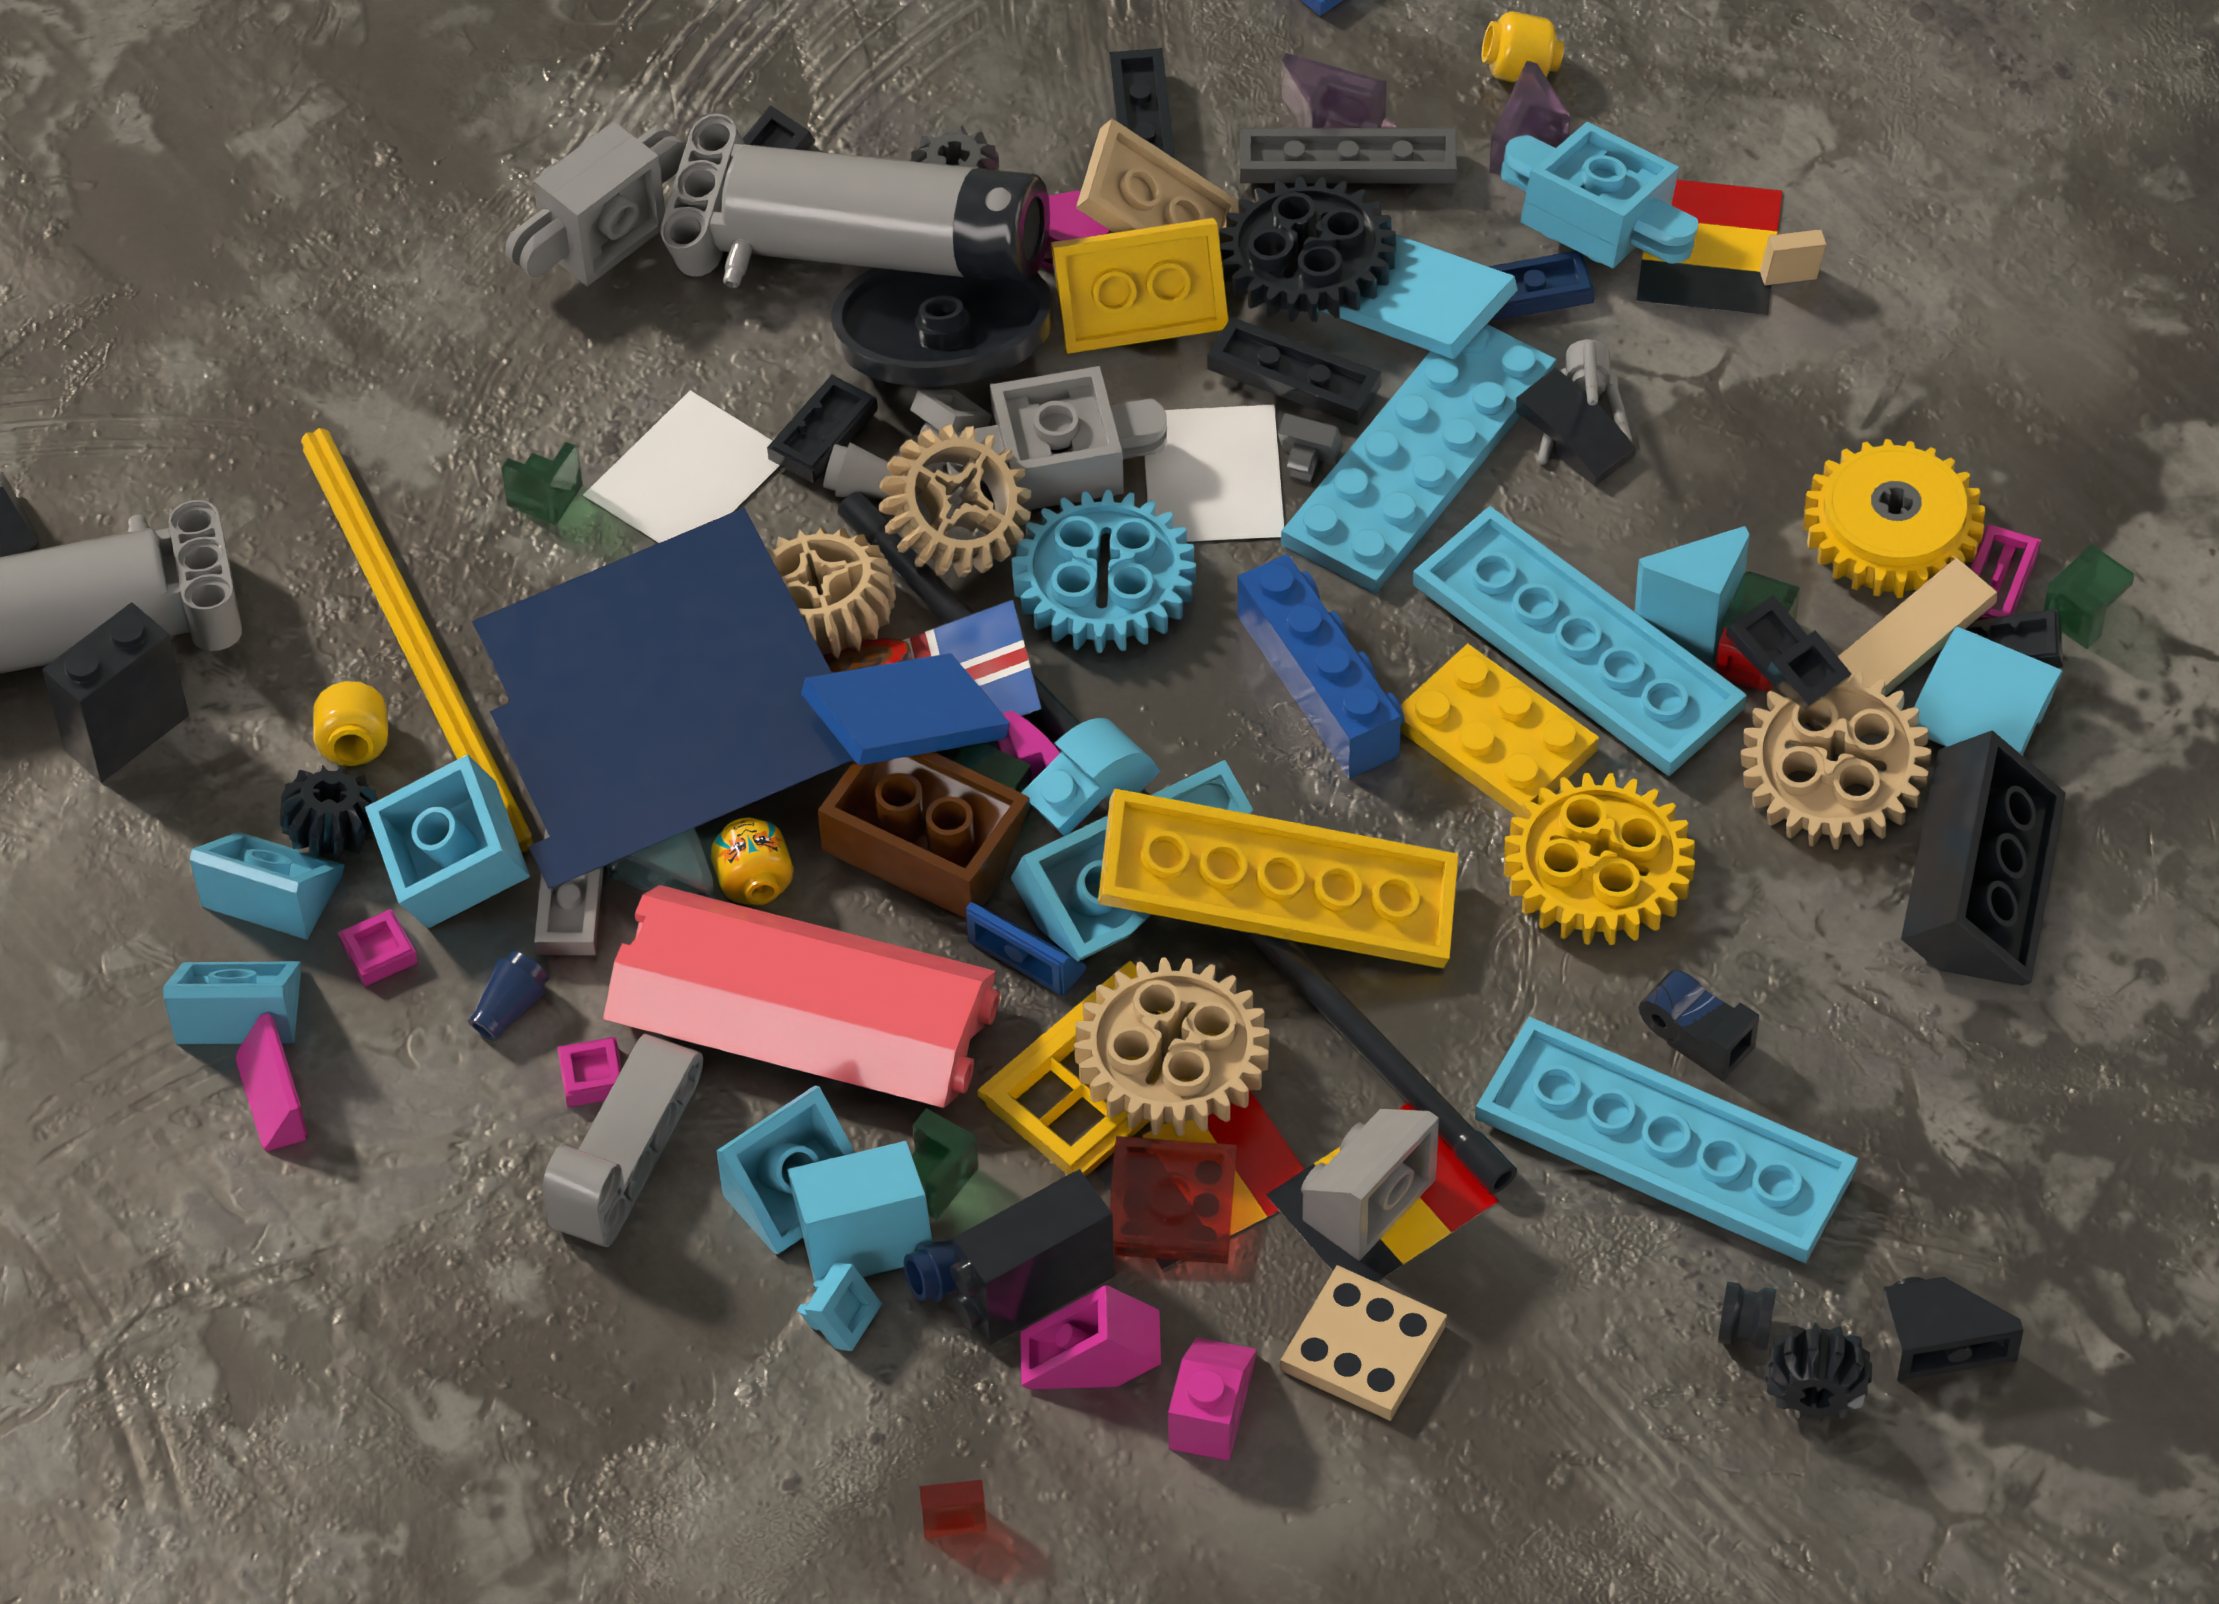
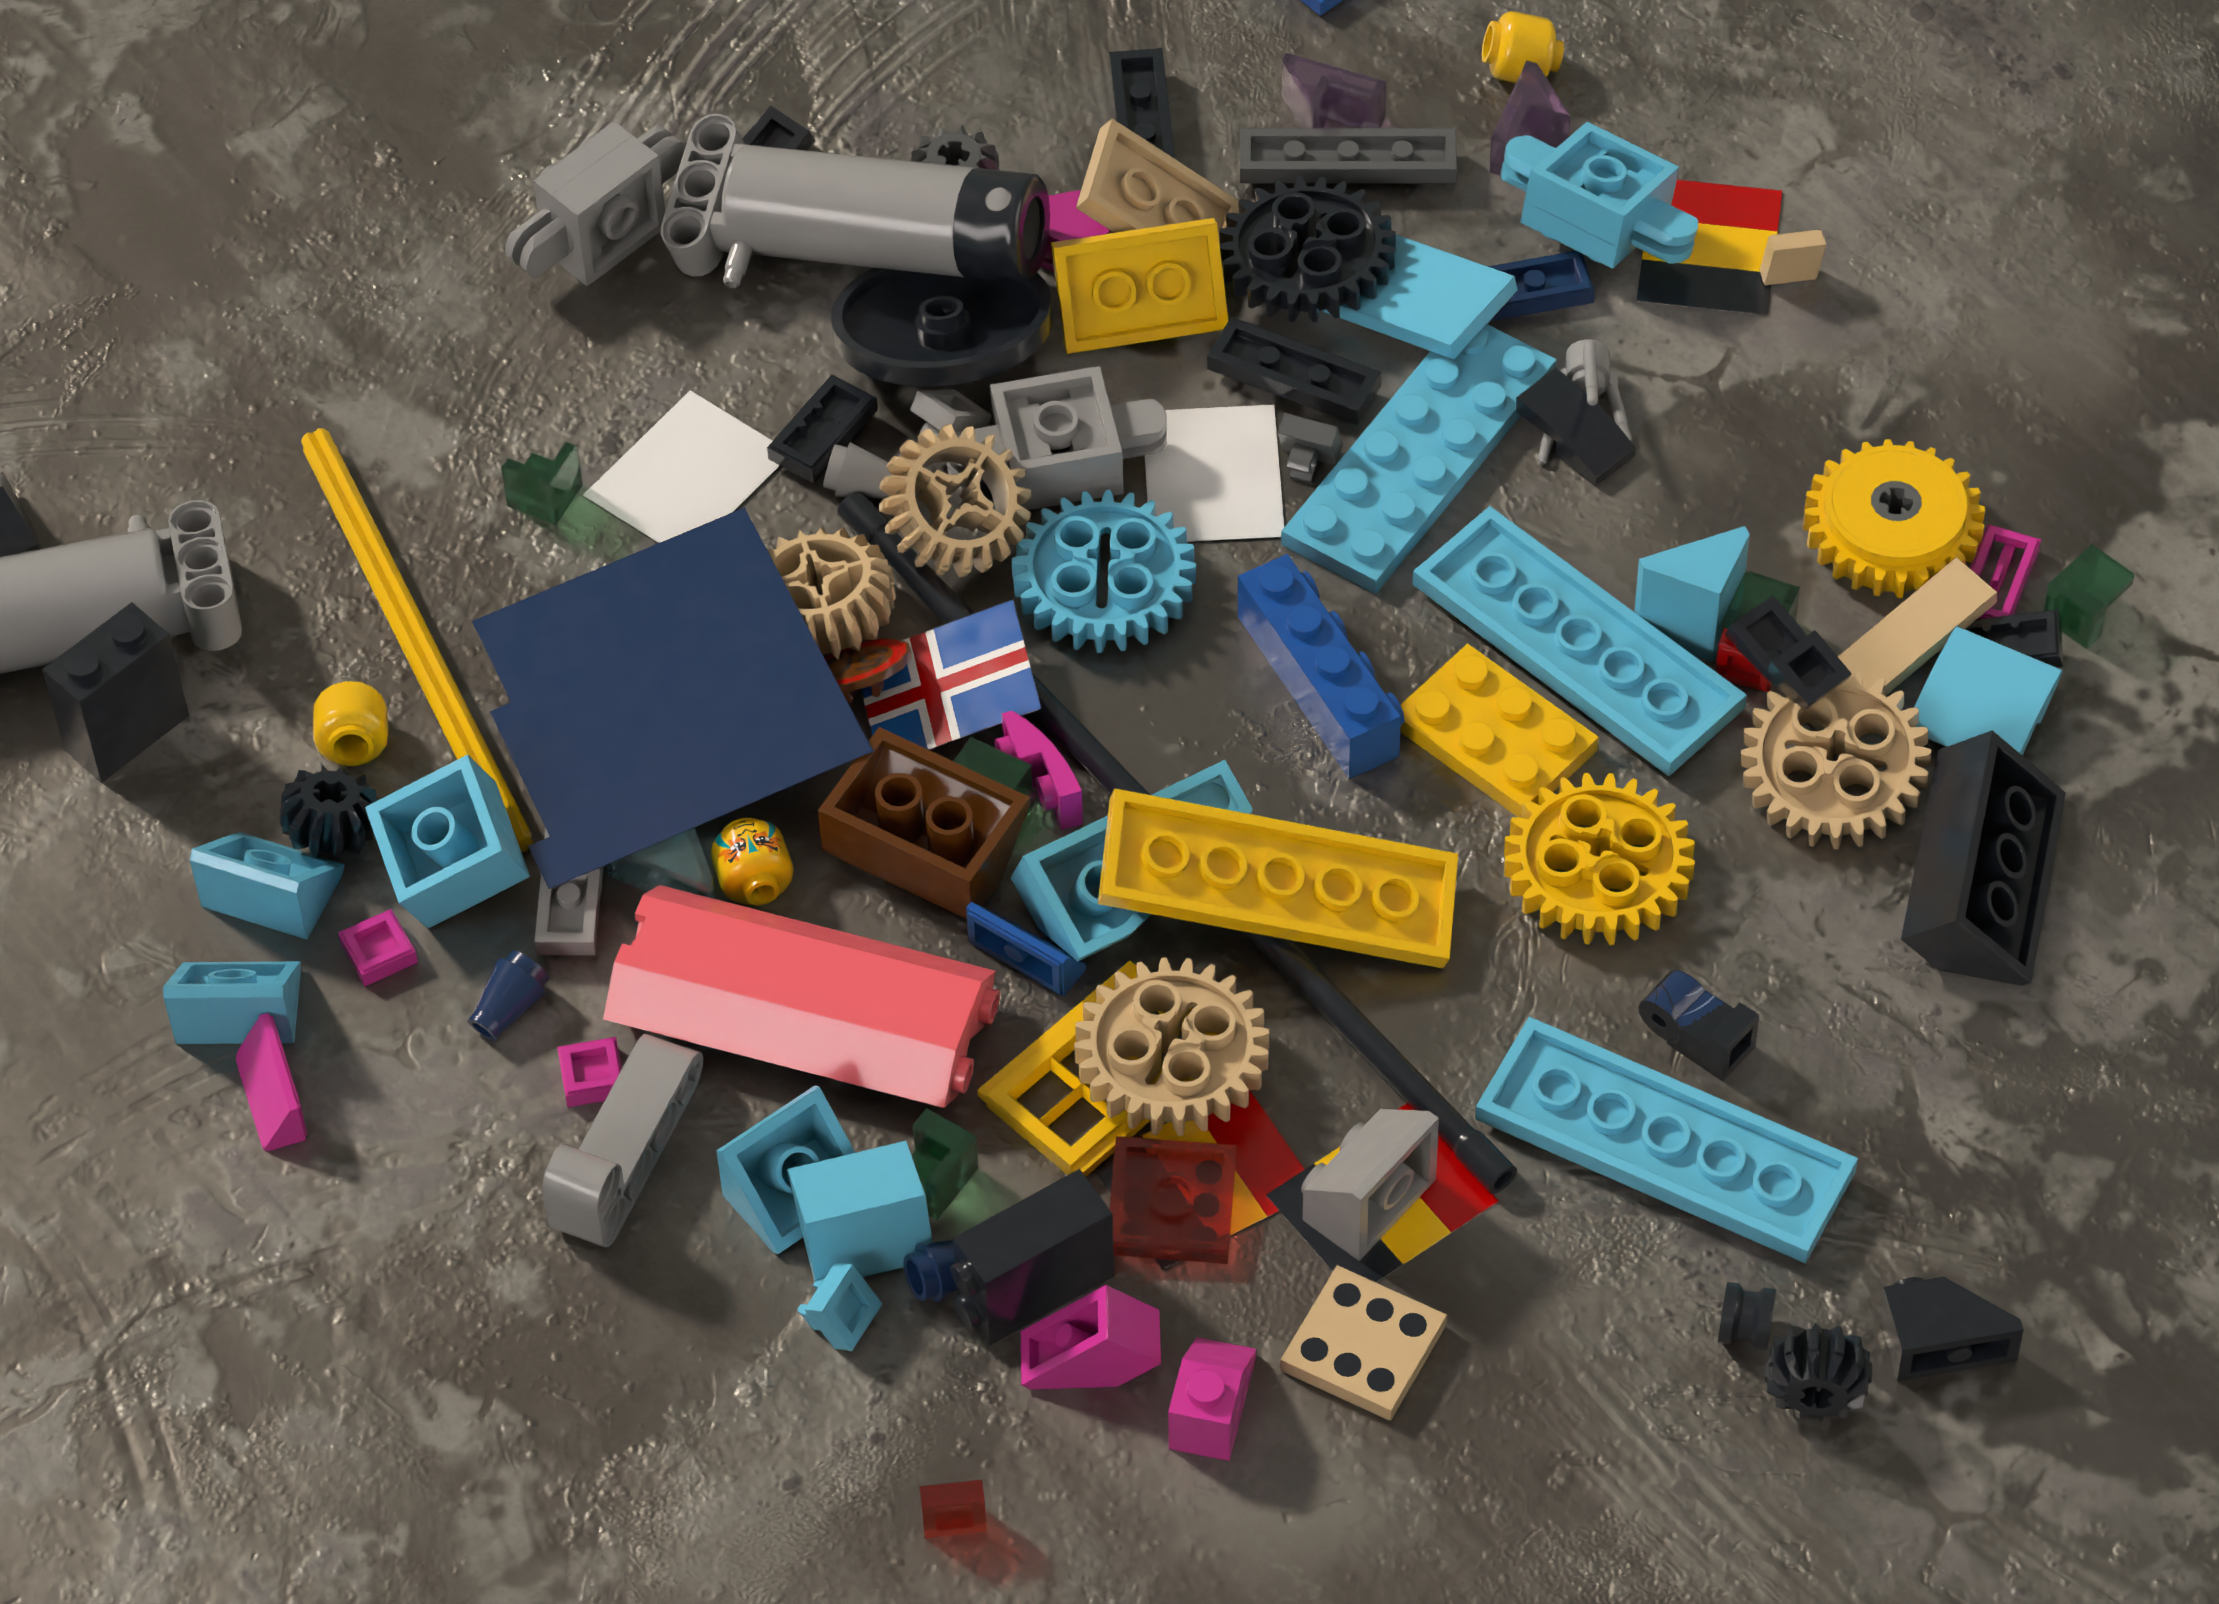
(905, 708): blue tile -> none
(1090, 766): medium azure brick -> none

